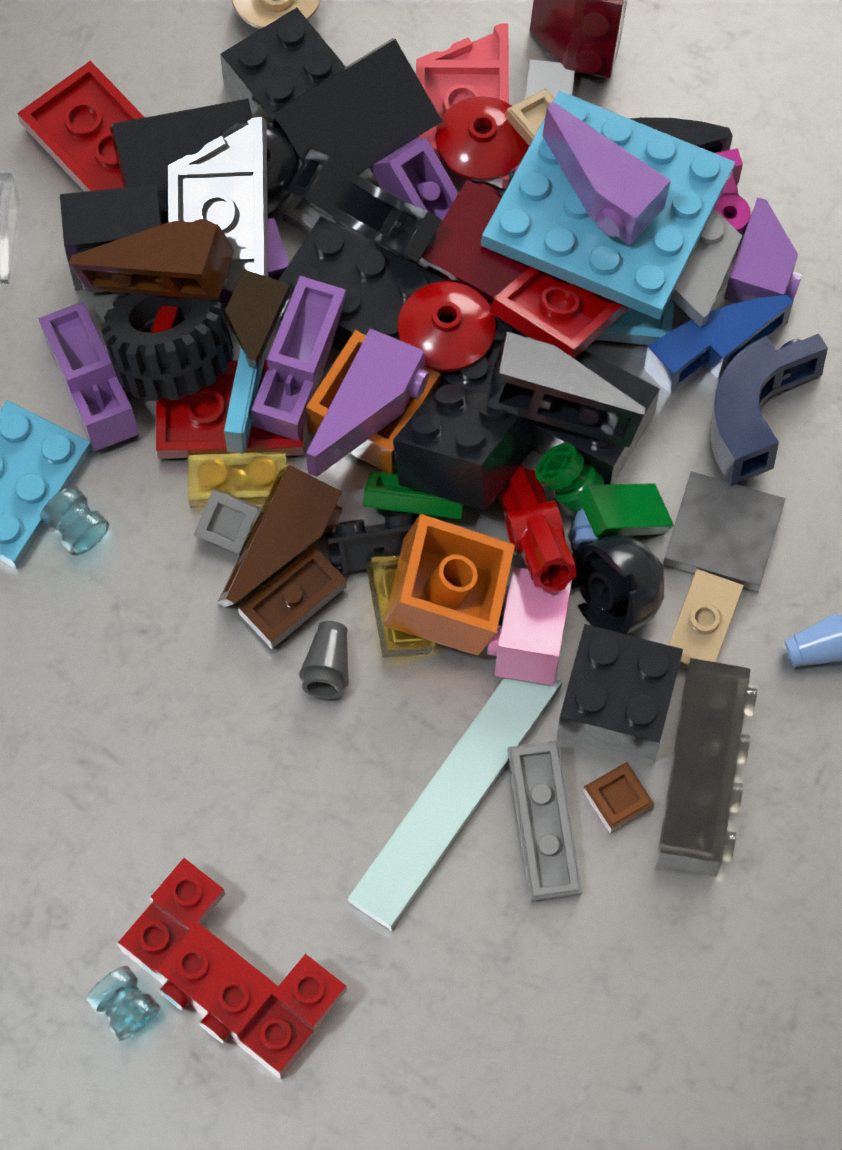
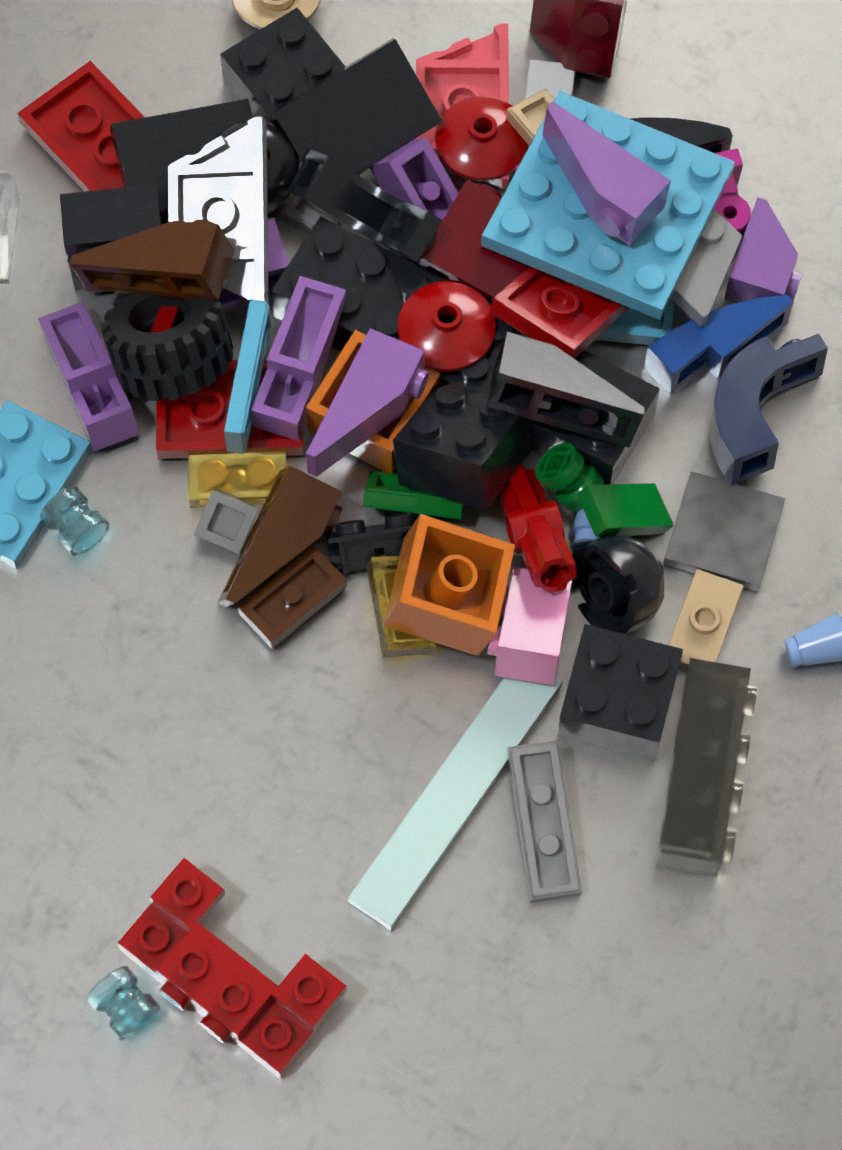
(255, 311): dark brown tile -> none
(326, 662): dark grey cone -> none
(618, 797): dark orange tile -> none

